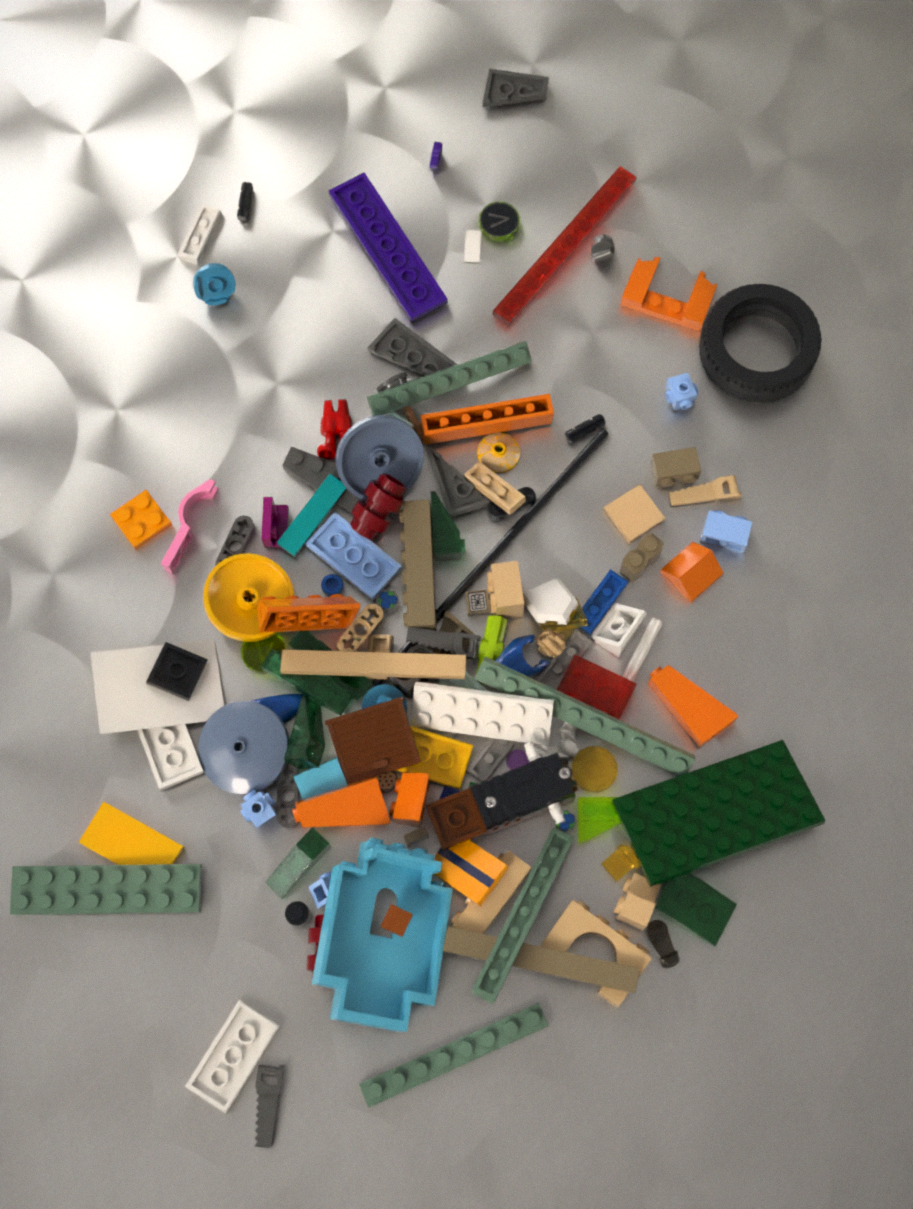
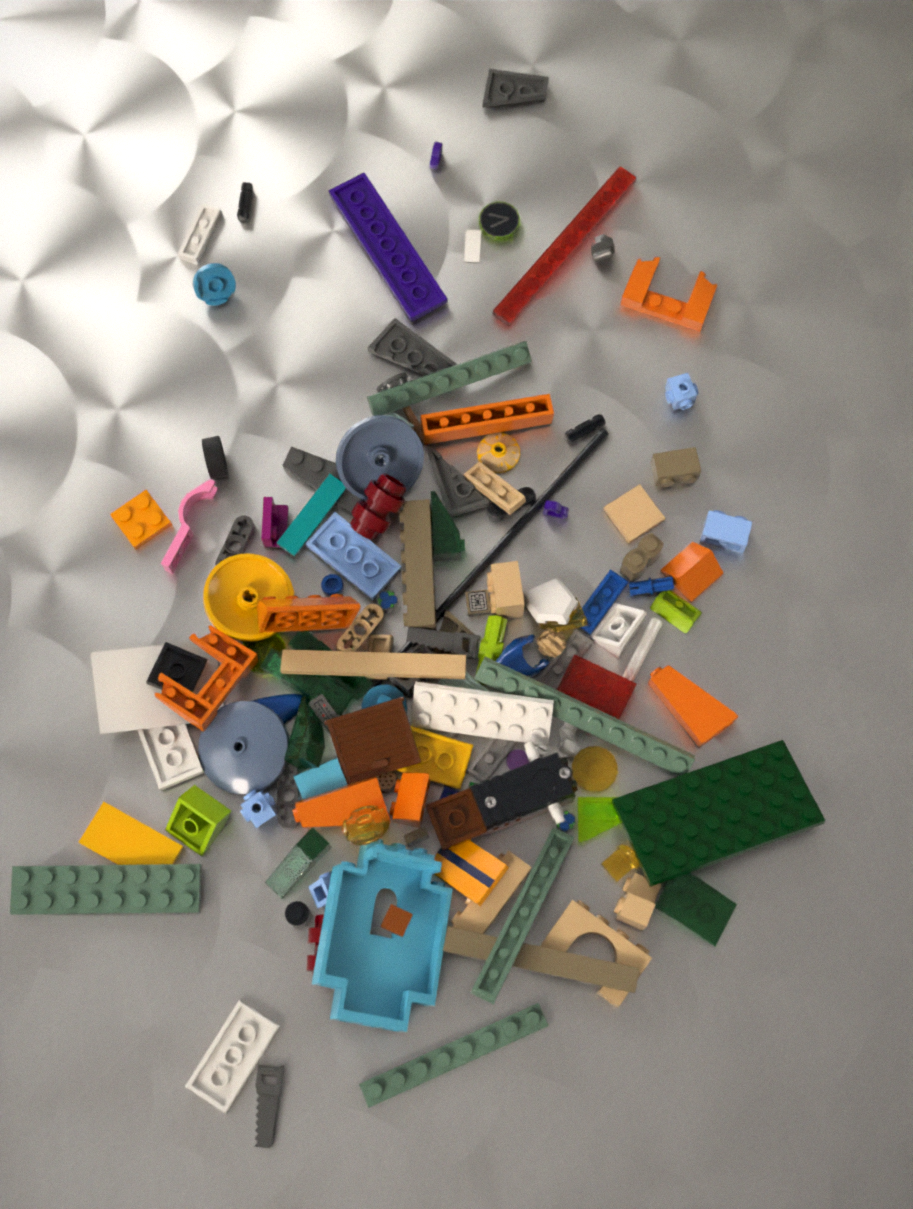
(197, 819): none -> lime slope
(202, 708): none -> orange wedge
(214, 457): none -> black tyre
(322, 709): none -> dark grey sticker
(332, 425): red piece -> none
(365, 825): none -> clear yellow tile
(555, 510): none -> dark purple tile
(651, 586): none -> blue axle
(659, 936): clear smoke piece -> none
(675, 610): none -> lime slope
(708, 492): tan piece -> none
(777, 305): black tyre -> none

